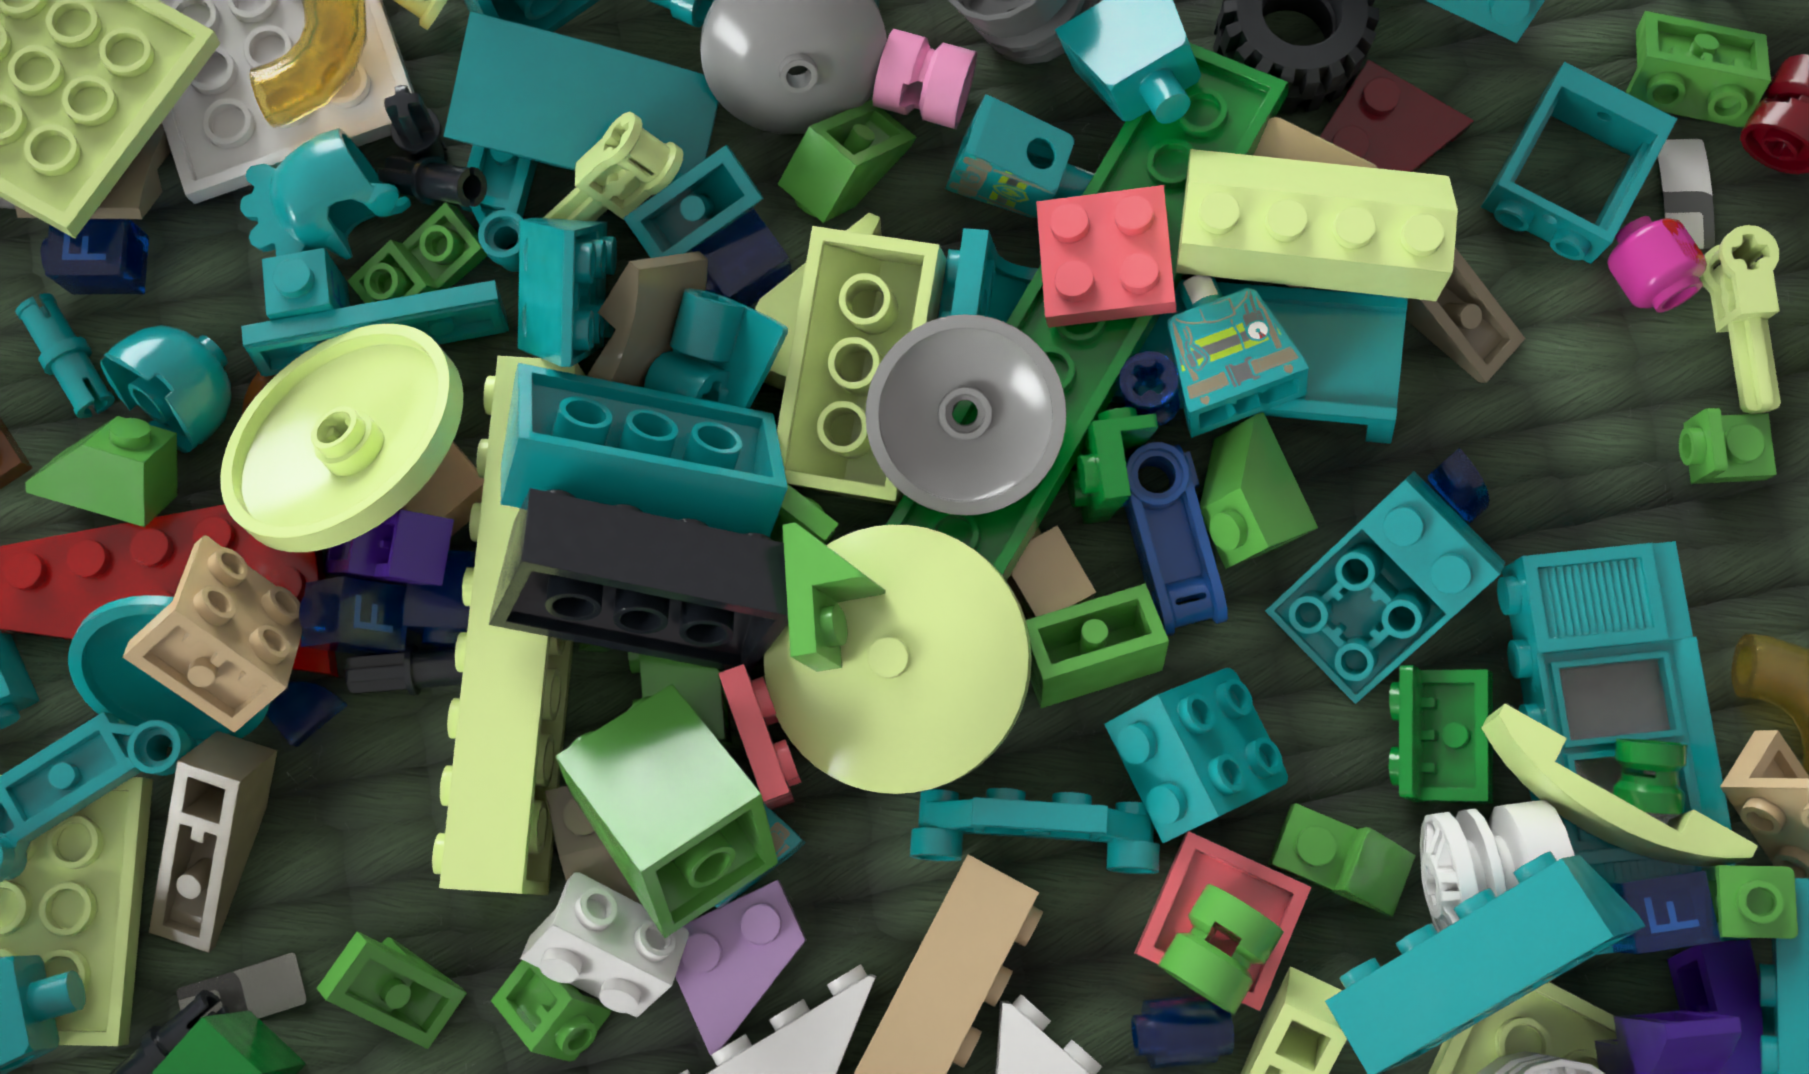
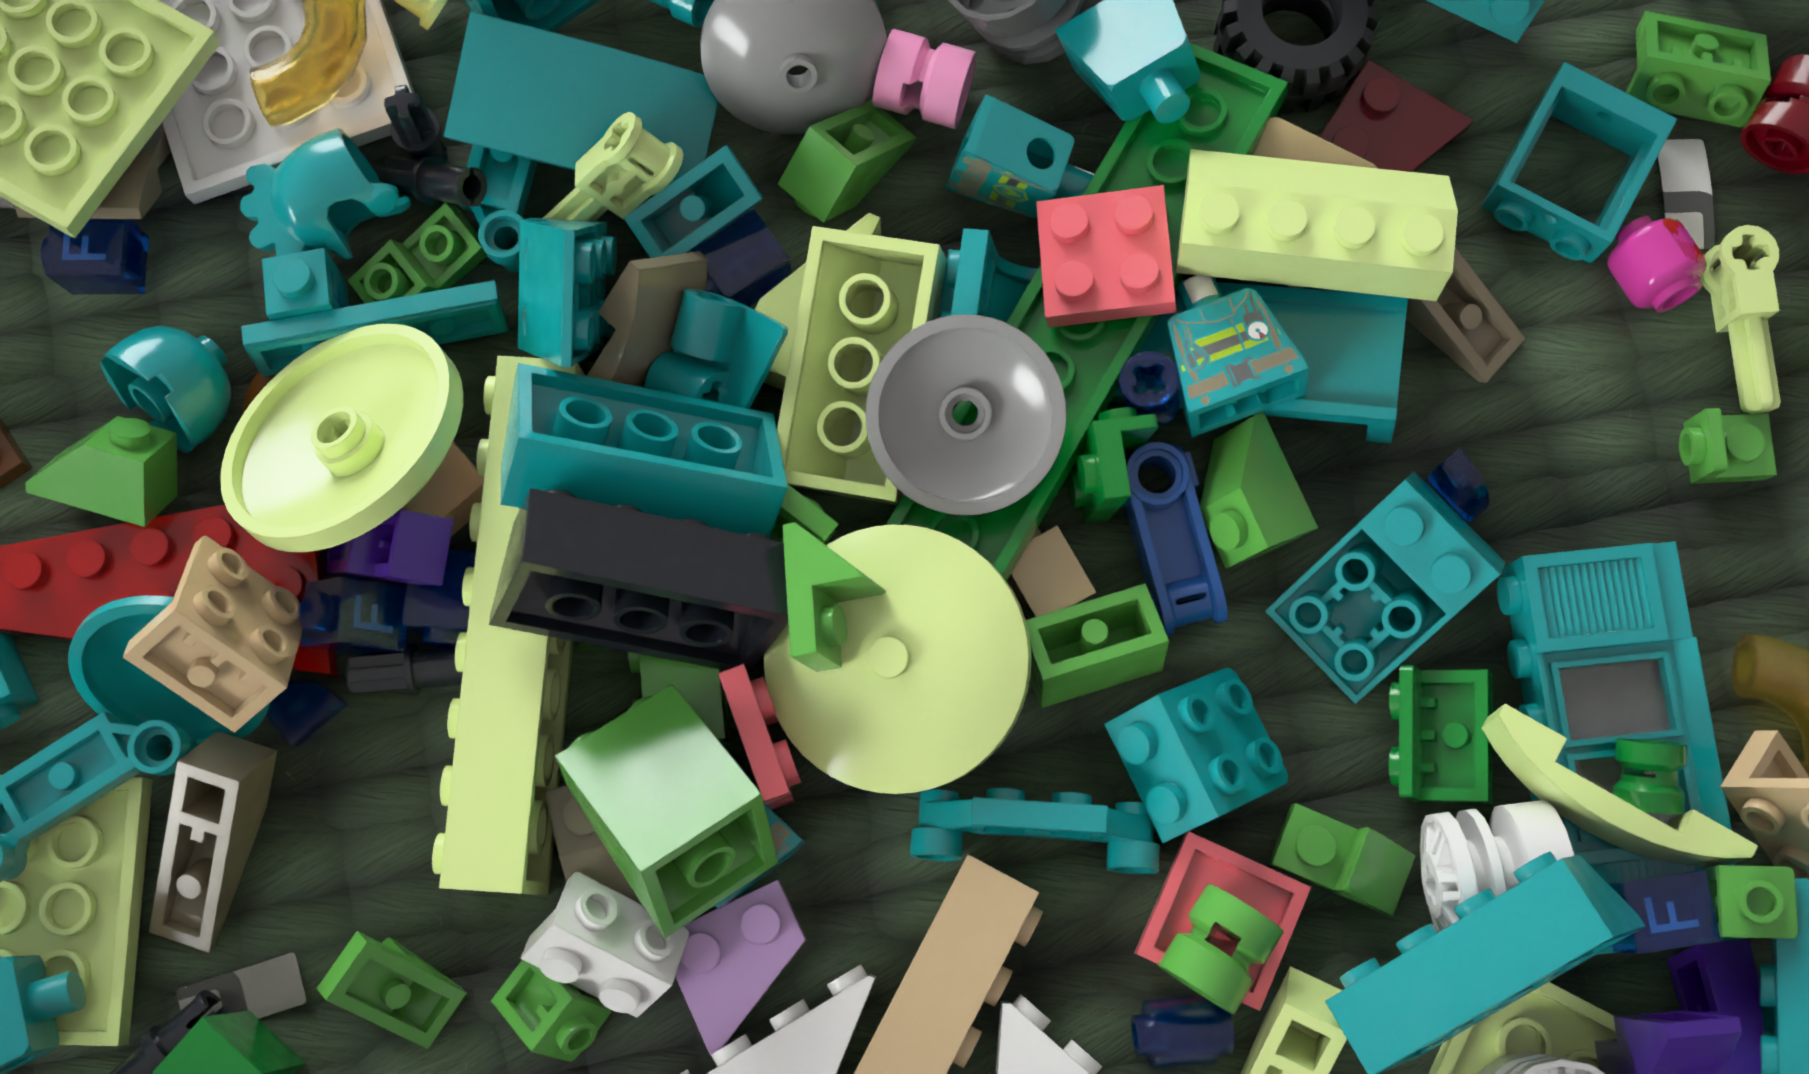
(65, 355): teal pin -> none

